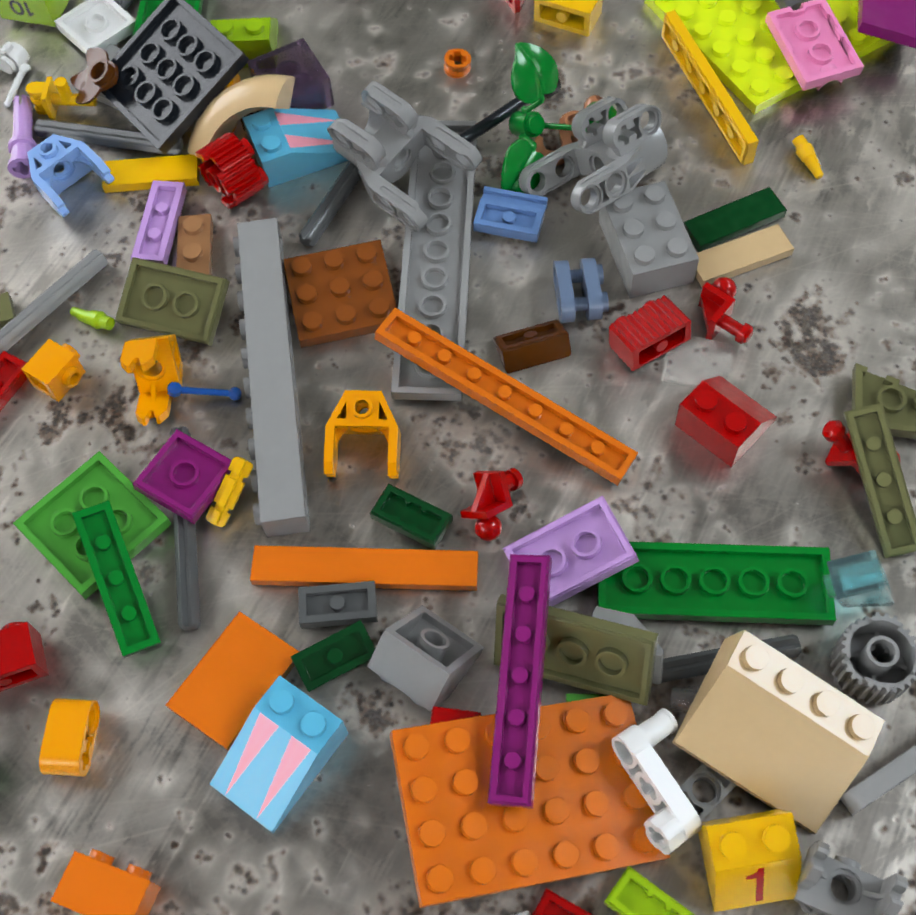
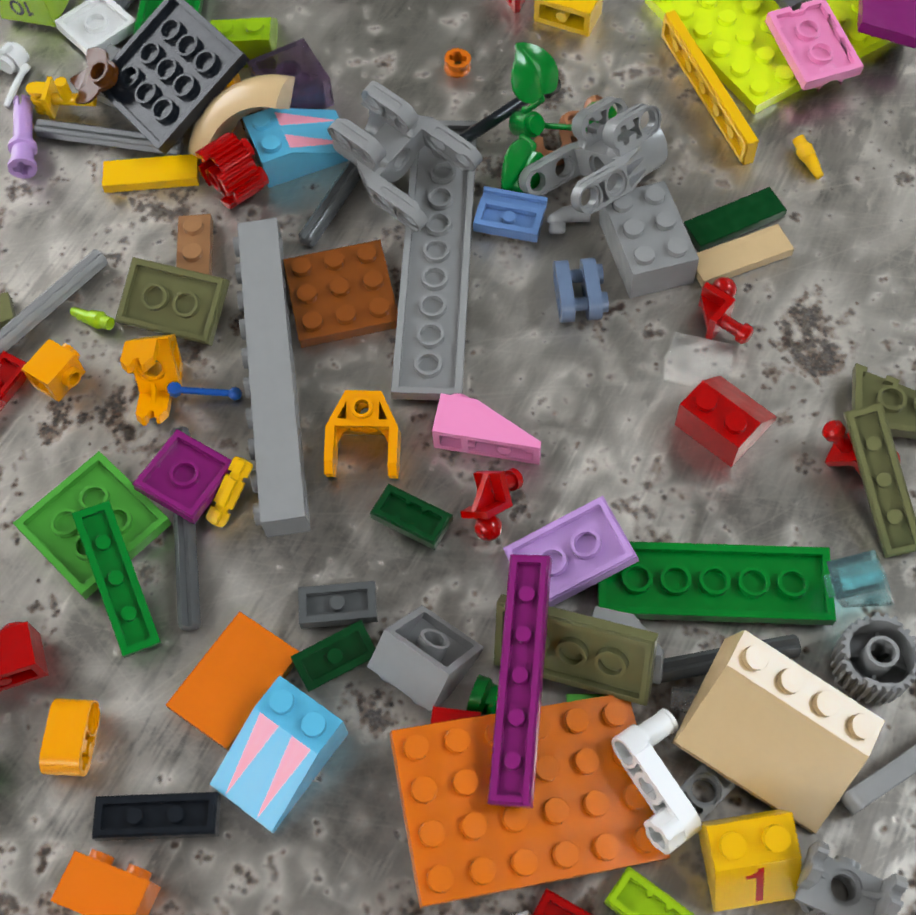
(66, 153): light blue piece -> none
(156, 816): none -> black tile
(159, 221): lavender plate -> none
(386, 567): orange tile -> none
(474, 428): none -> bright pink slope
(483, 696): none -> green wheel
(506, 396): orange plate -> none
(533, 346): reddish brown slope -> none
(558, 219): none -> light grey arm
(649, 332): red brick -> none

